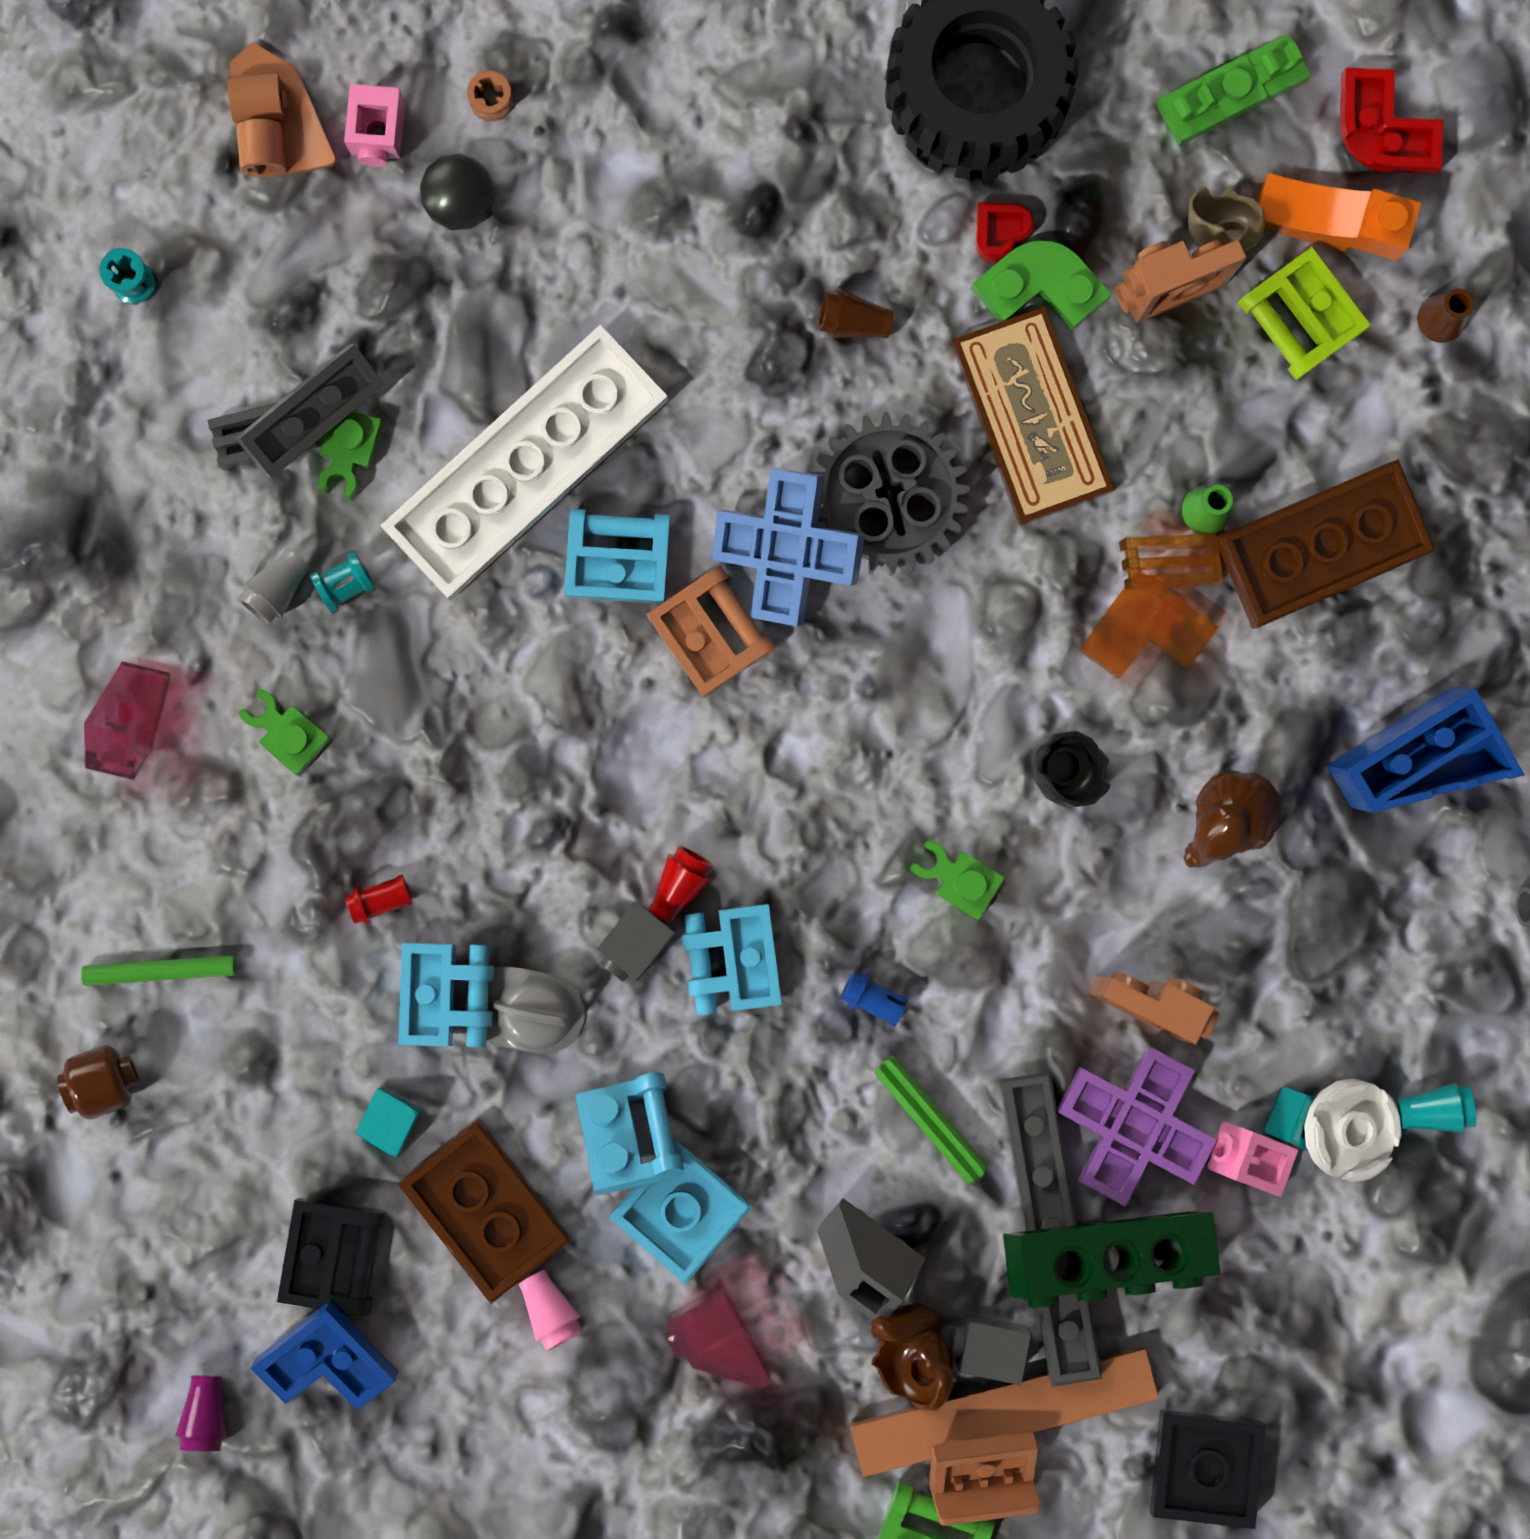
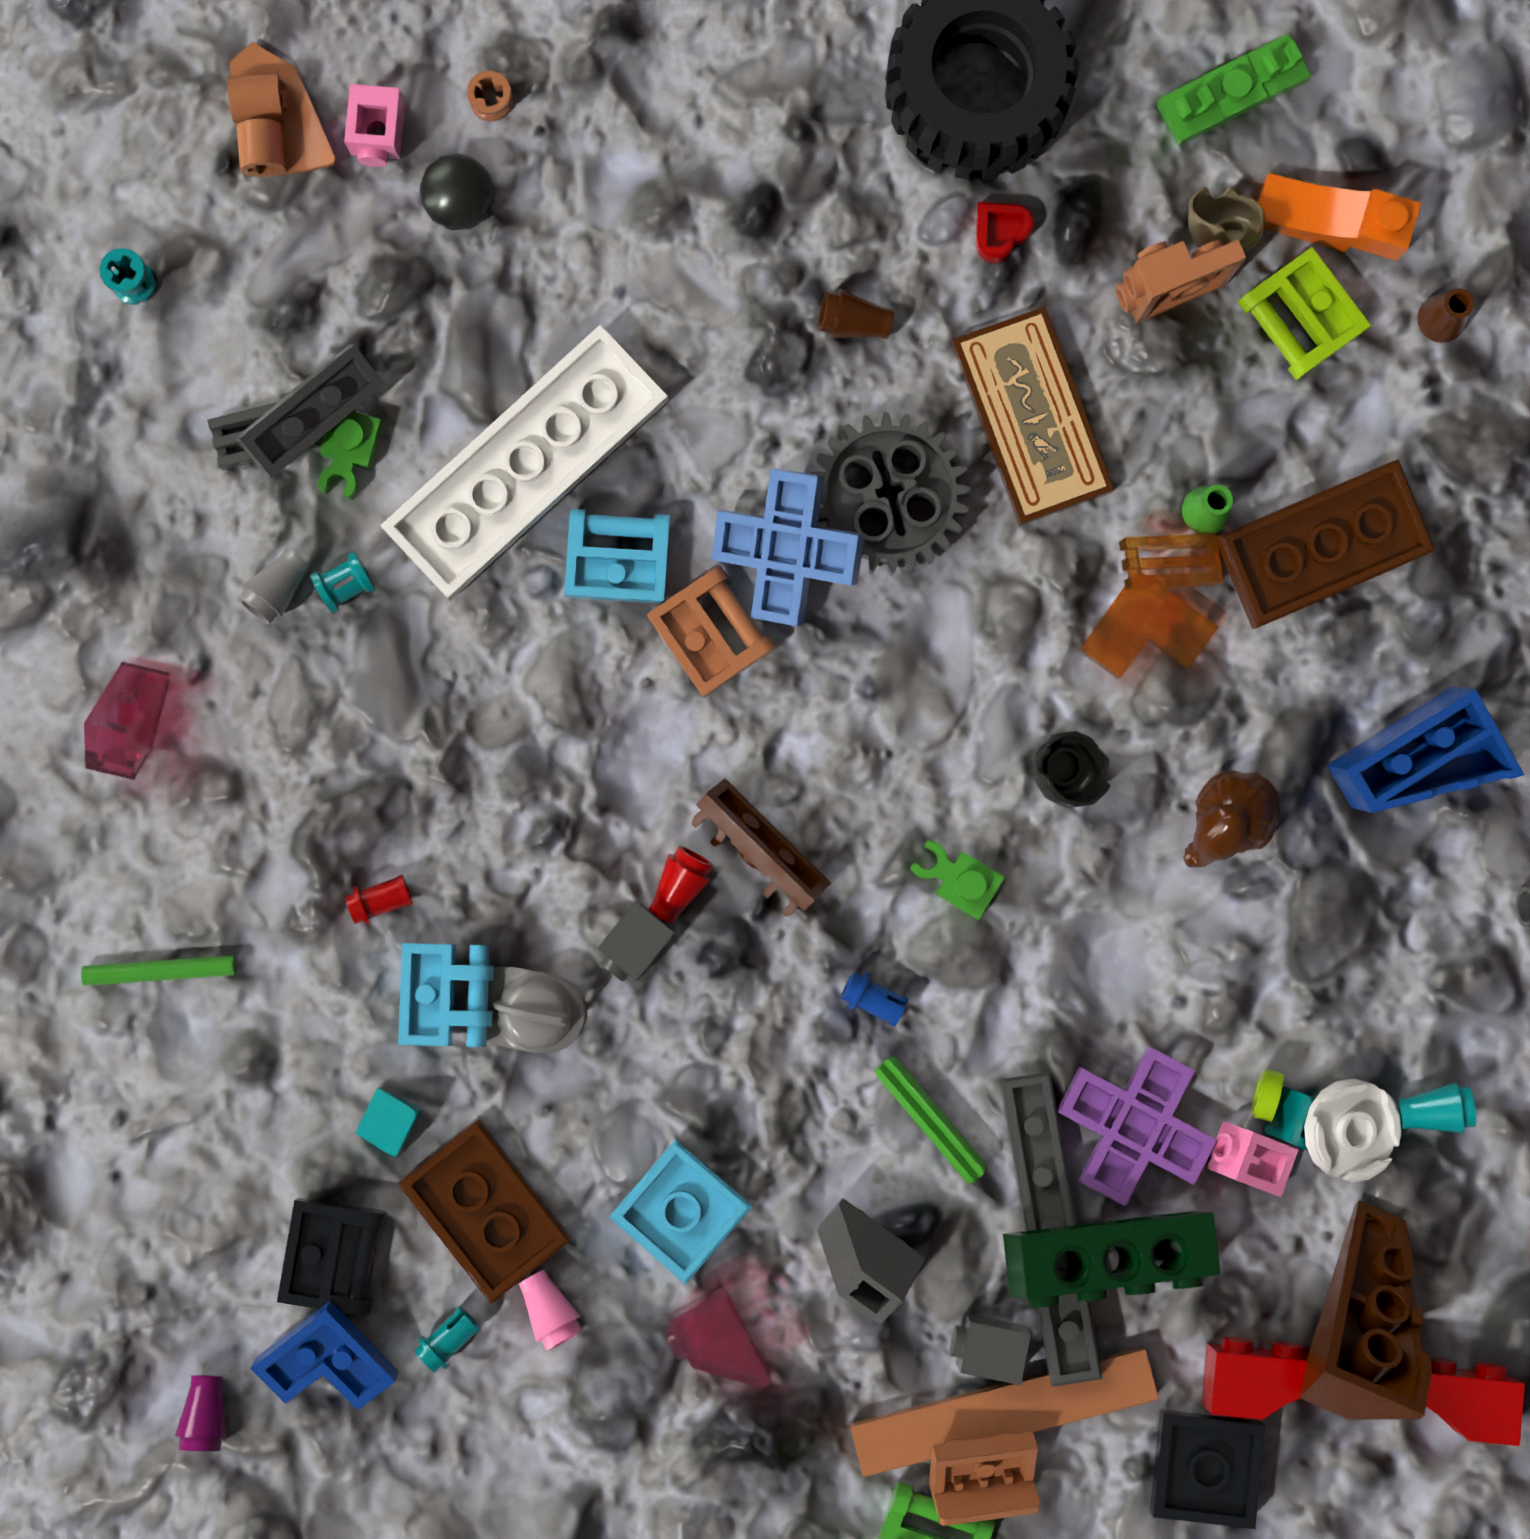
(97, 1082): reddish brown head -> none
(290, 736): bright green plate -> none
(446, 1340): none -> teal pin
(612, 1136): medium azure plate -> none
(748, 959): medium azure plate -> none
(761, 846): none -> reddish brown plate
(914, 1356): reddish brown hair -> none
(1046, 271): bright green plate -> none
(1168, 1006): nougat plate -> none
(1258, 1381): none -> red arch
(1267, 1095): none -> lime tile
(1368, 1336): none -> reddish brown wedge
(1378, 137): red plate -> none

